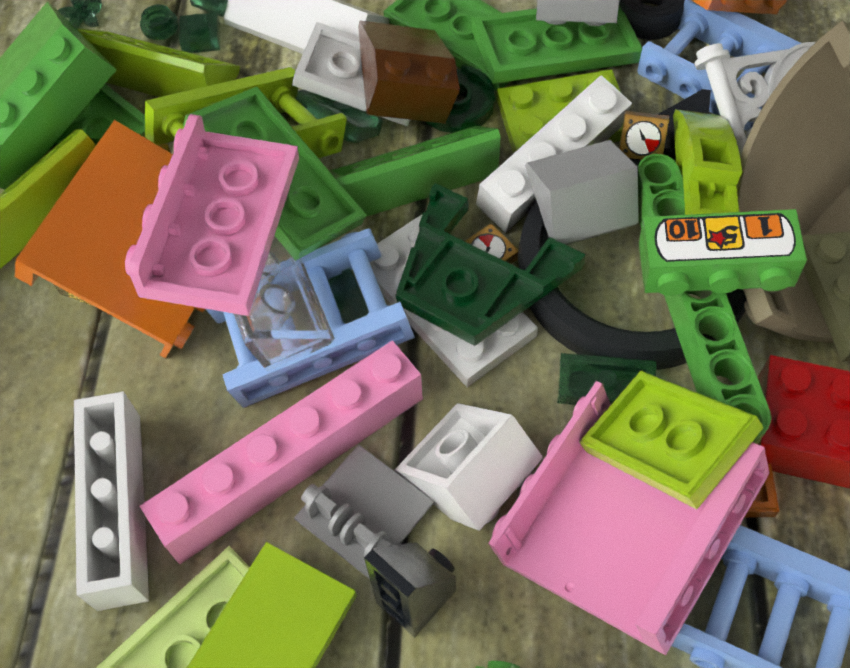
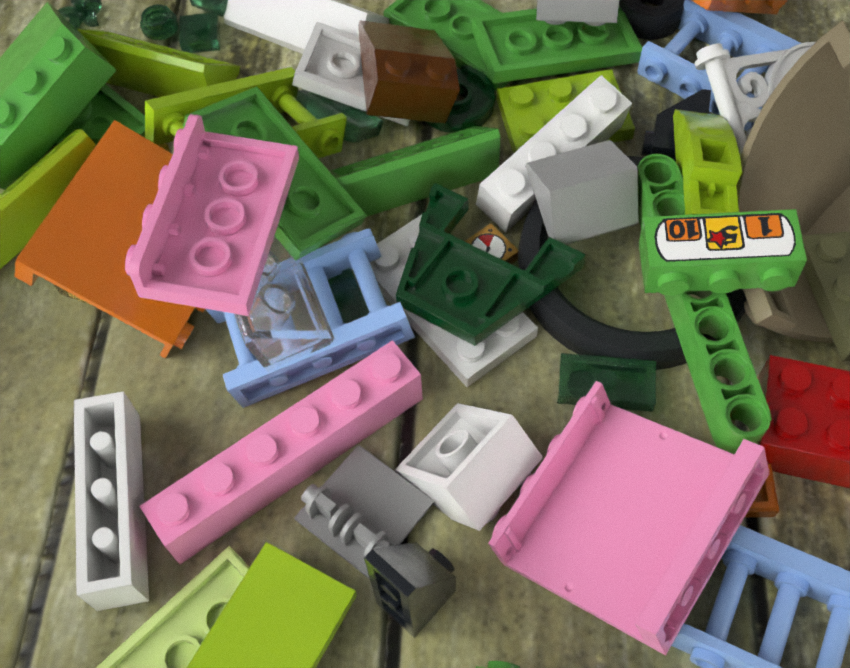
(643, 134): tile -> none
(671, 437): lime tile -> none

